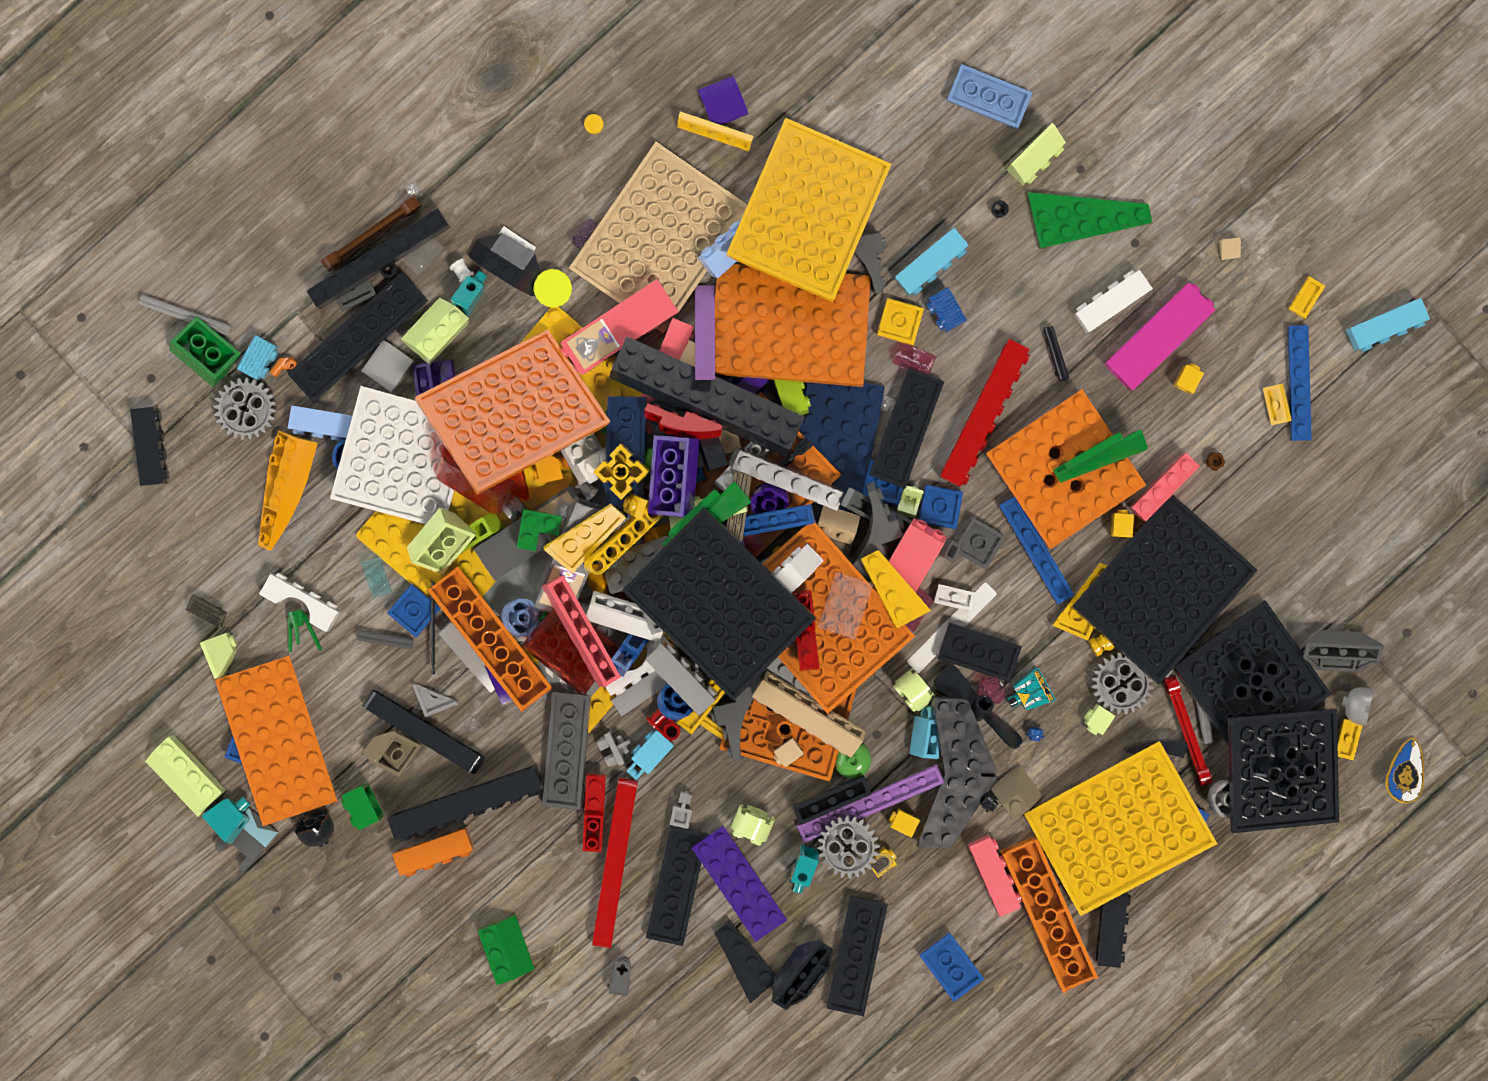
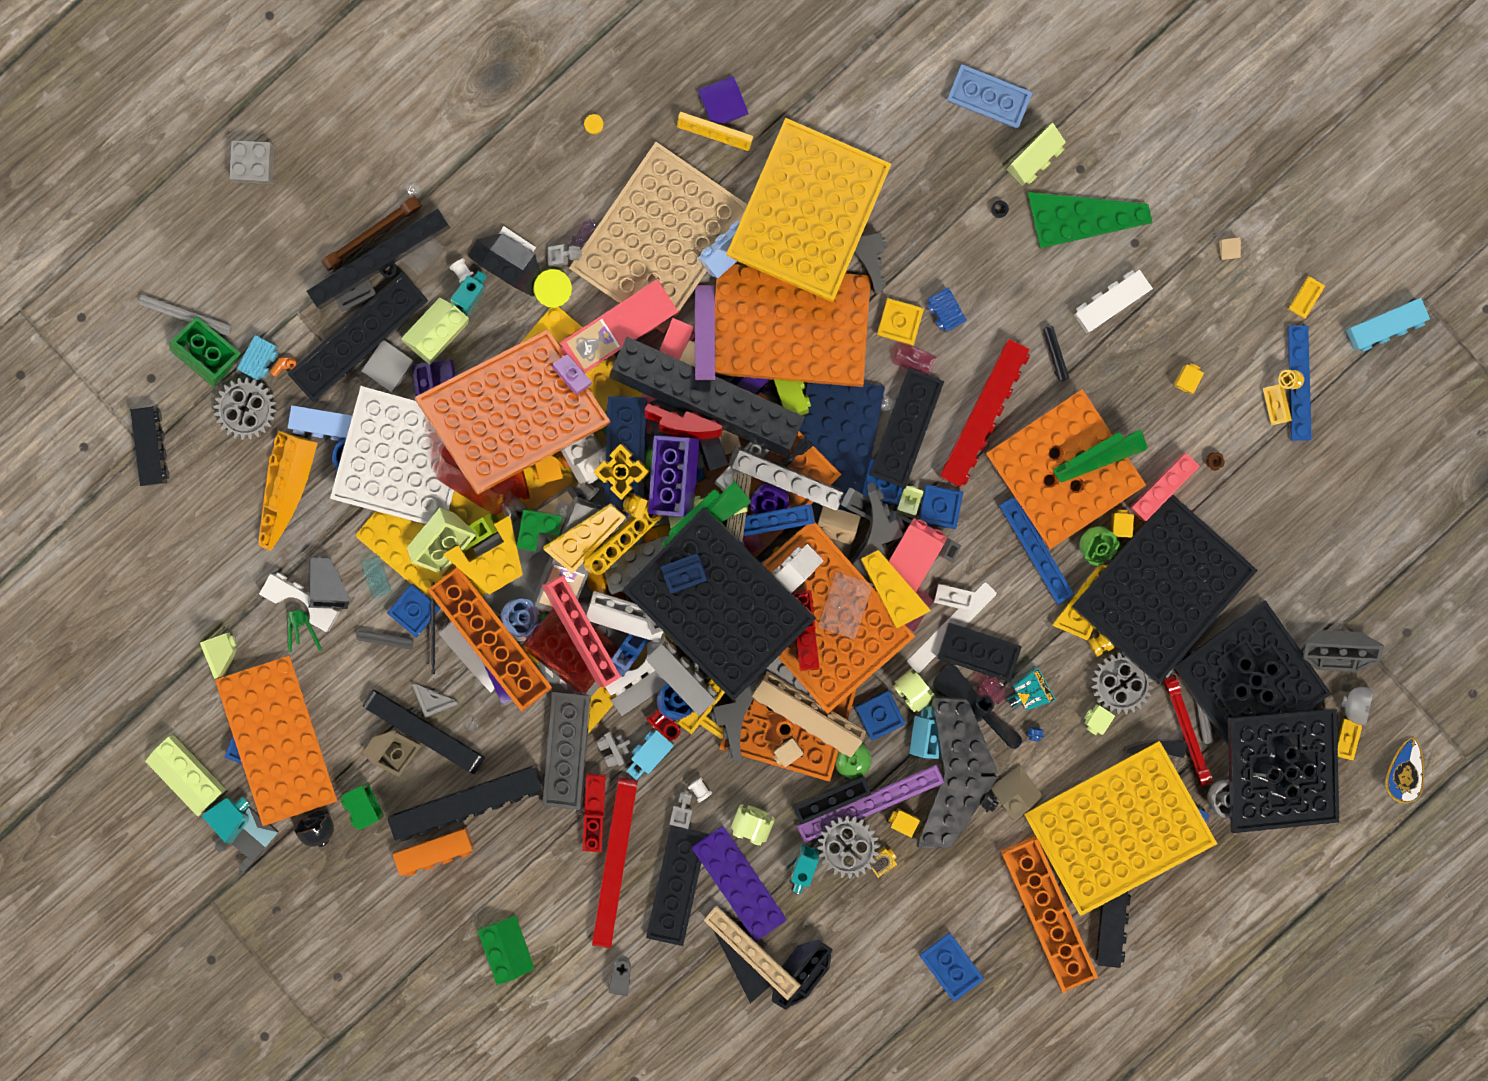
(206, 611): clear smoke plate -> none
(252, 162): none -> light grey brick
(325, 585): none -> slope
(495, 566): none -> yellow wing
(559, 254): none -> light grey plate
(571, 374): none -> plate
(684, 573): none -> dark blue plate
(700, 789): none -> white bush
(752, 952): none -> tan tile
(857, 955): black plate -> none
(880, 715): none -> blue plate
(931, 261): medium azure brick -> none
(980, 543): dark grey plate -> none
(994, 876): coral brick -> none
(1098, 545): none -> bright green cylinder
(1160, 336): dark pink brick -> none
(1295, 380): none -> yellow wheel

